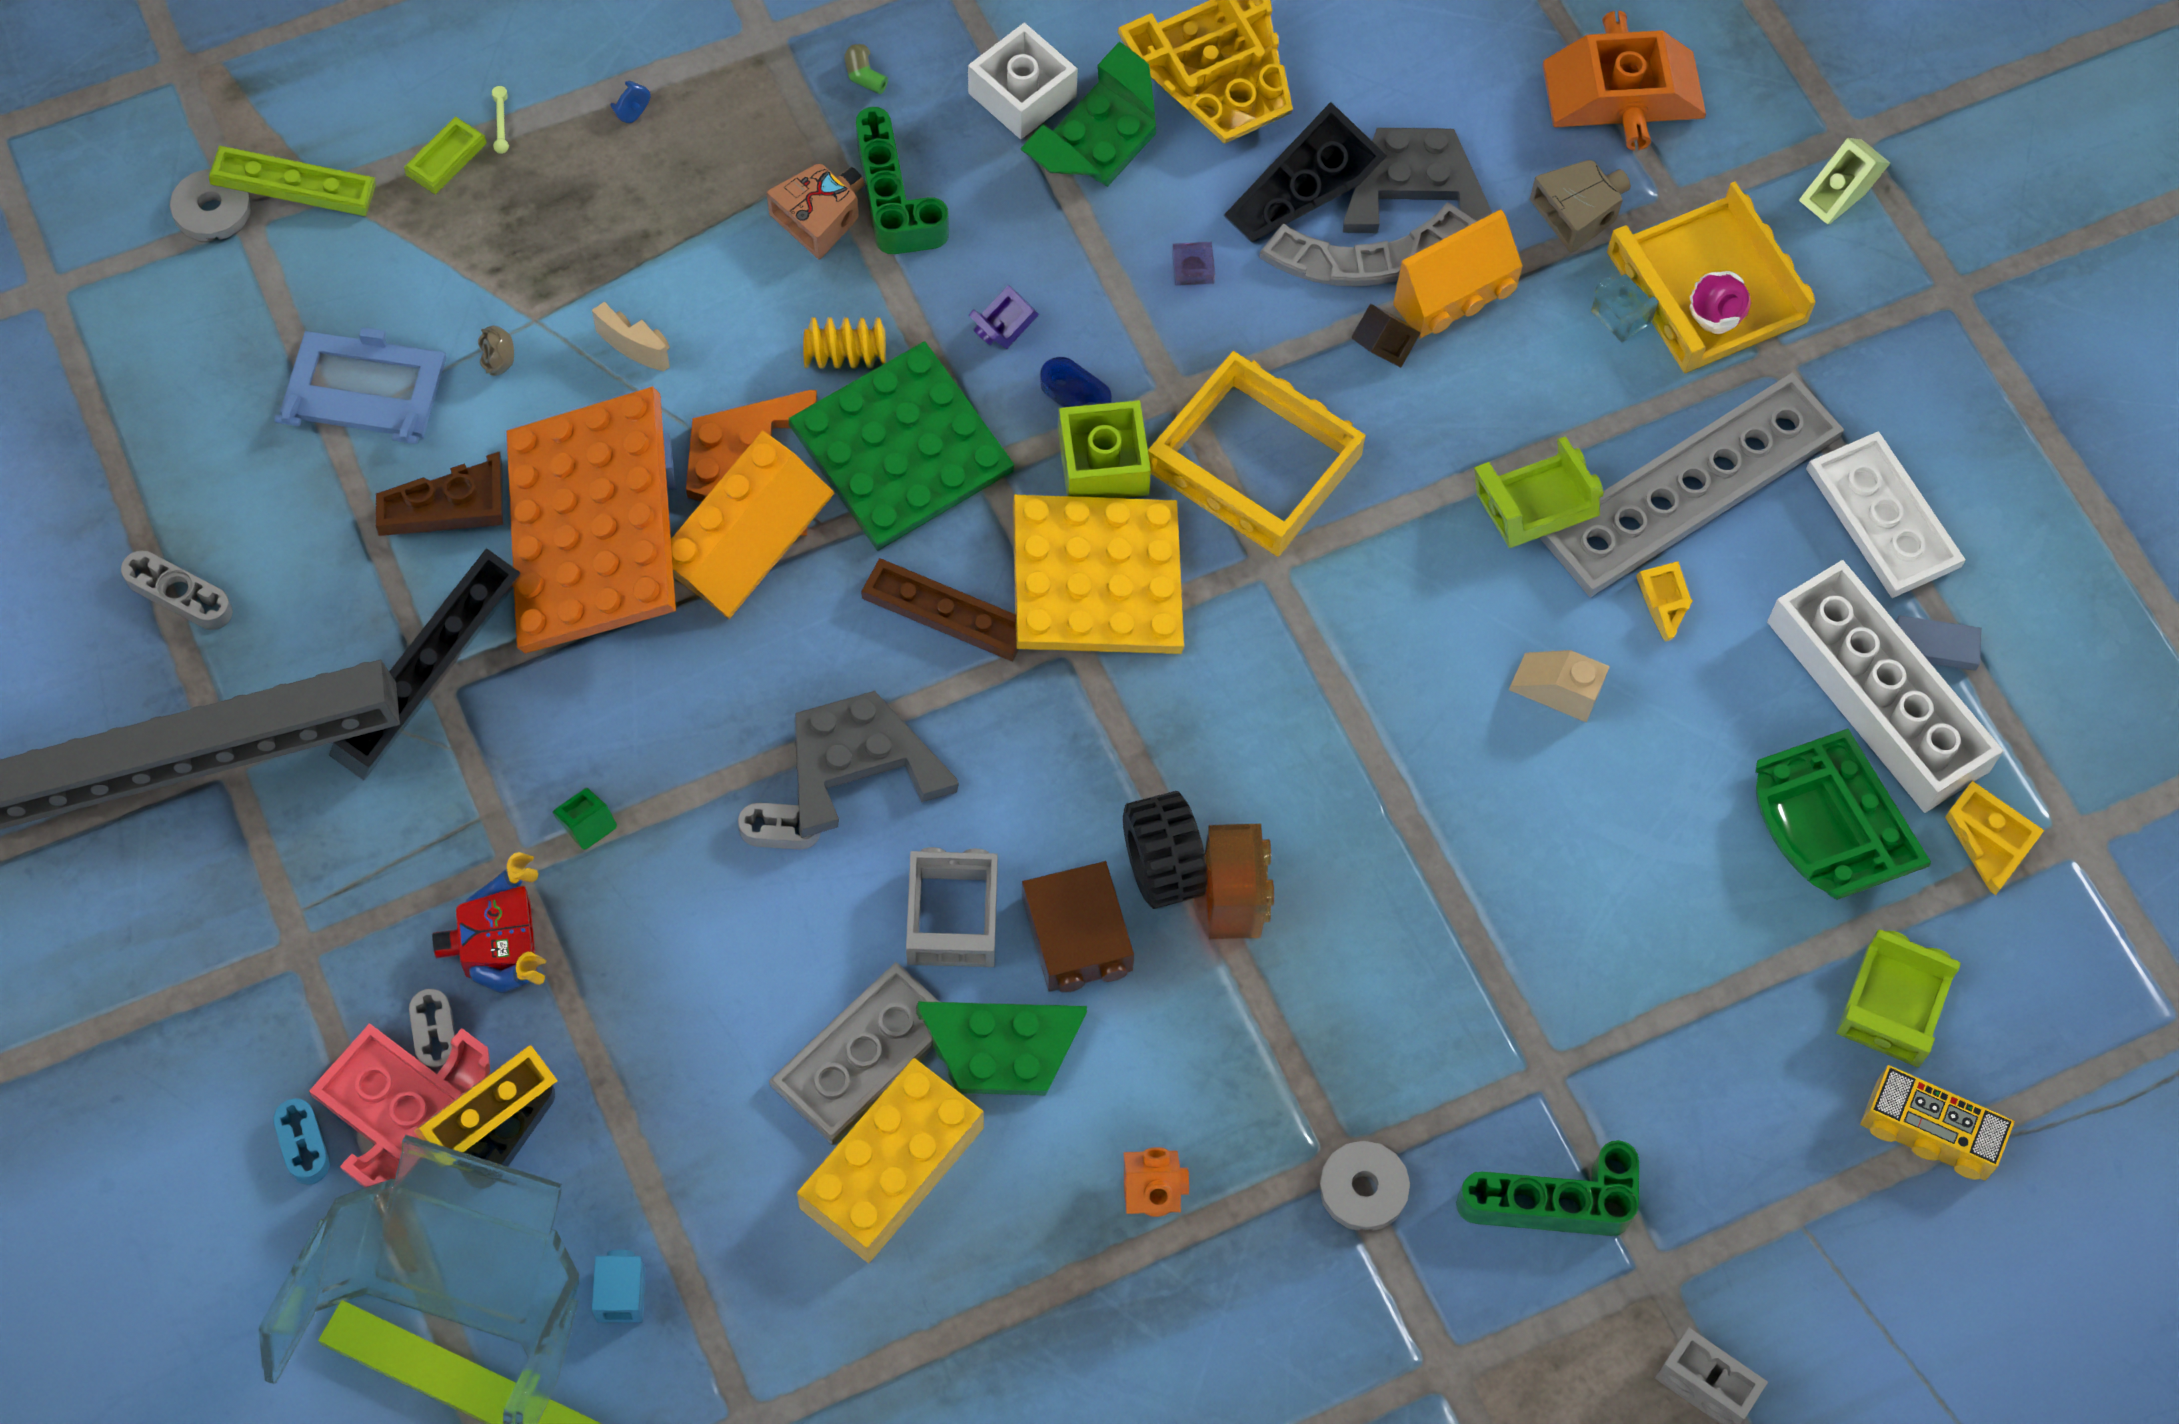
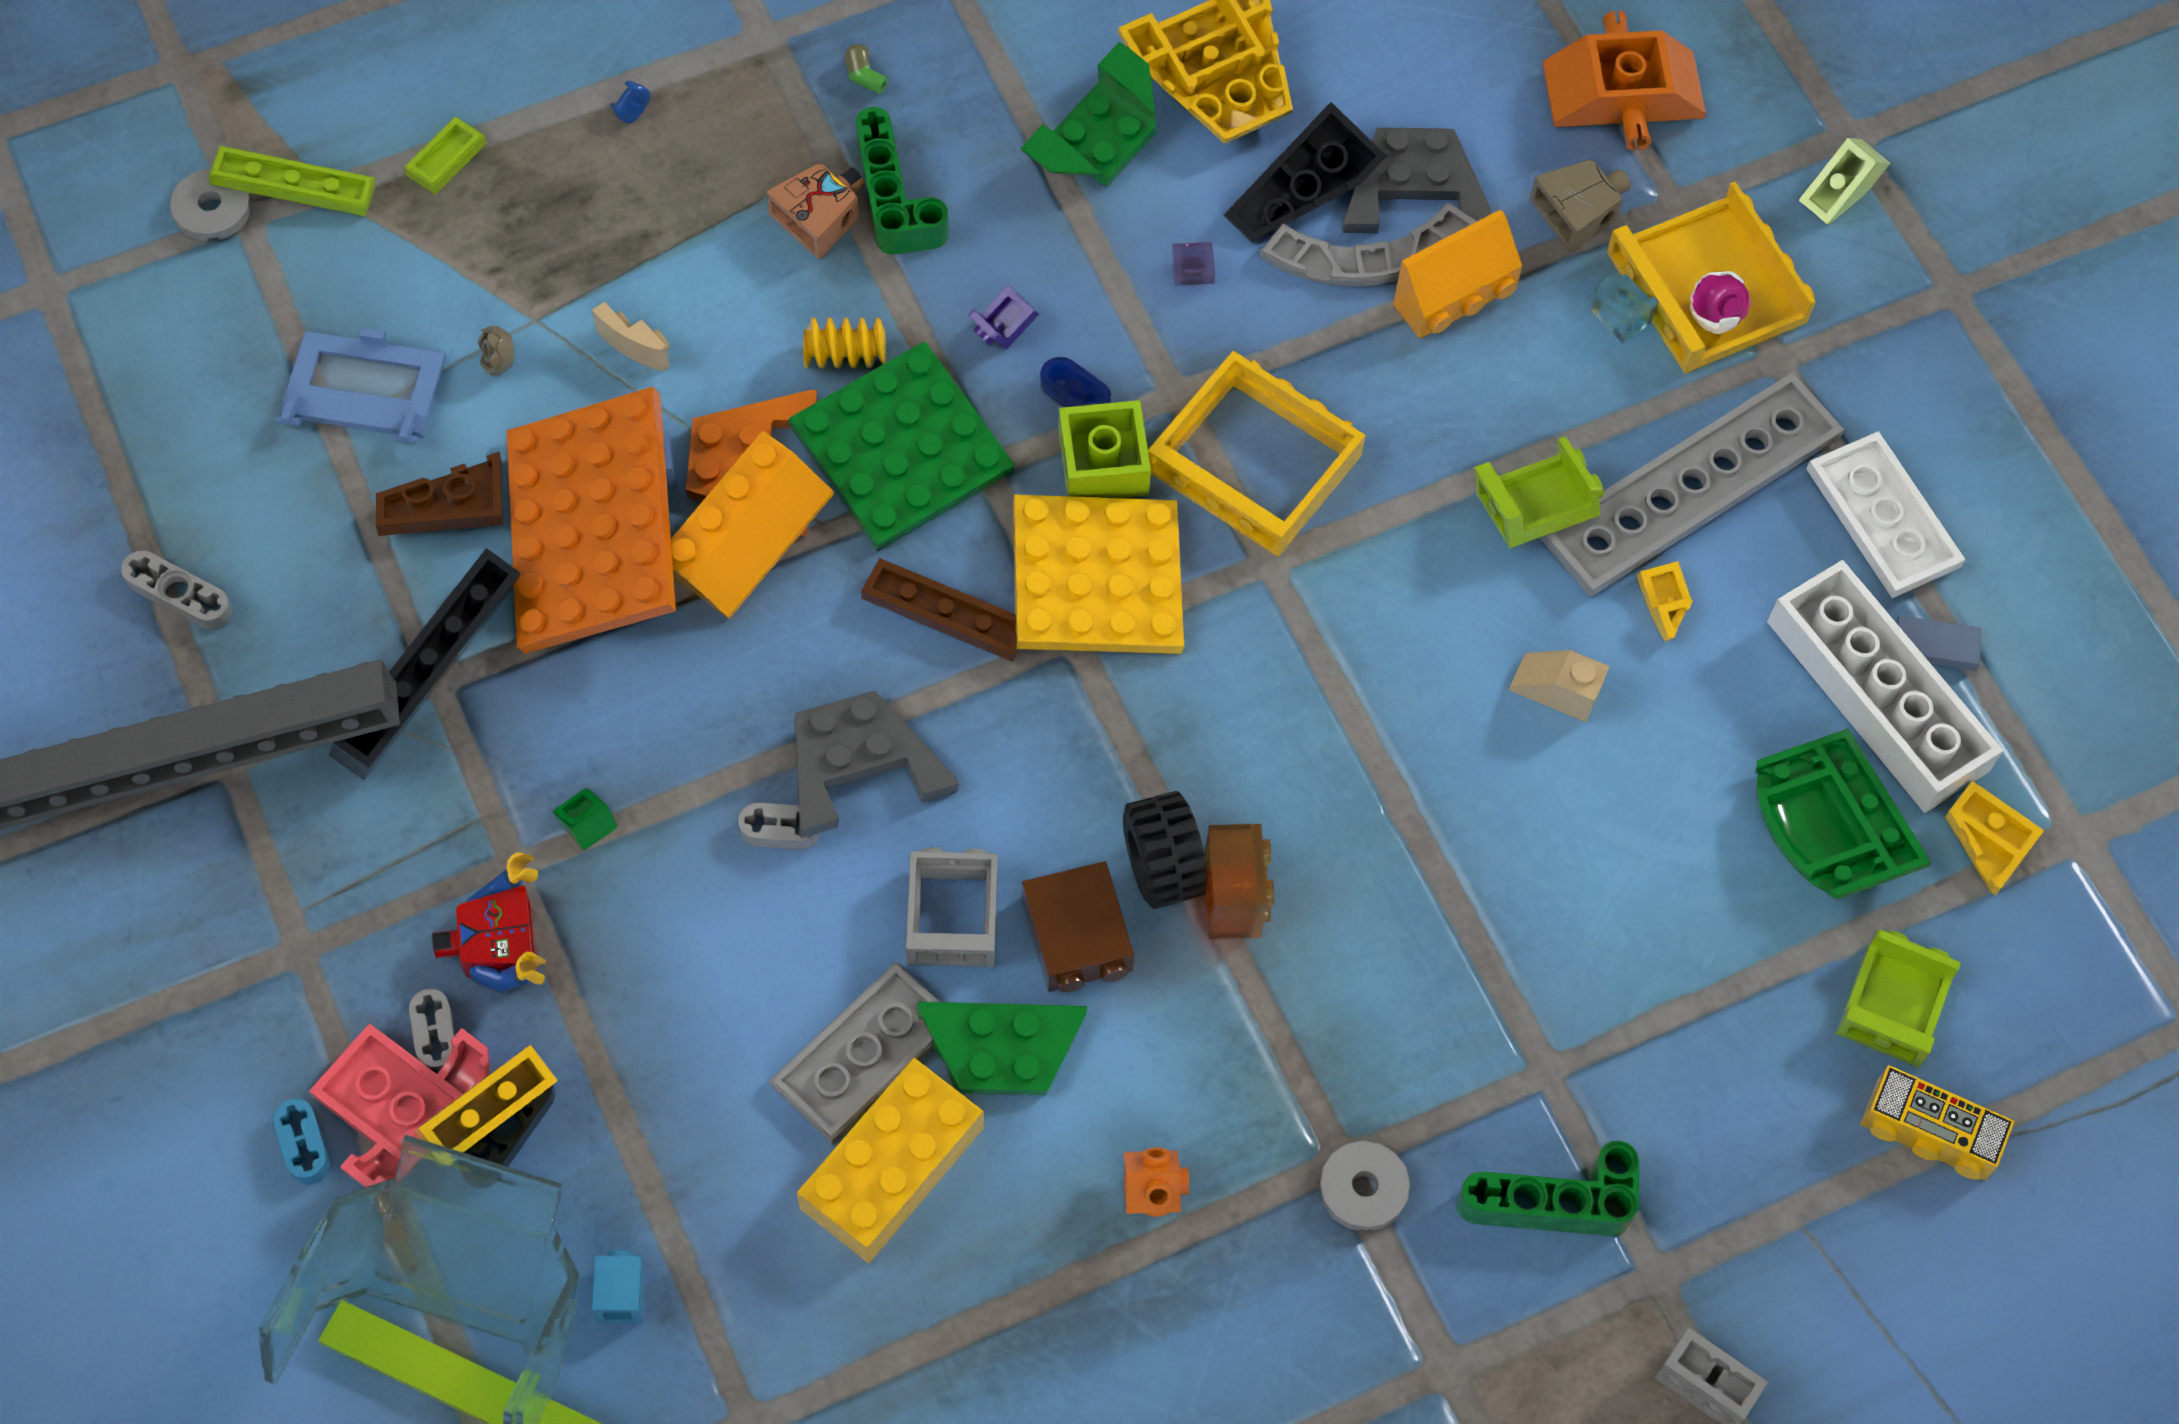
(500, 95): yellowish green hinge -> none
(1022, 80): white brick -> none
(1385, 335): dark brown panel -> none

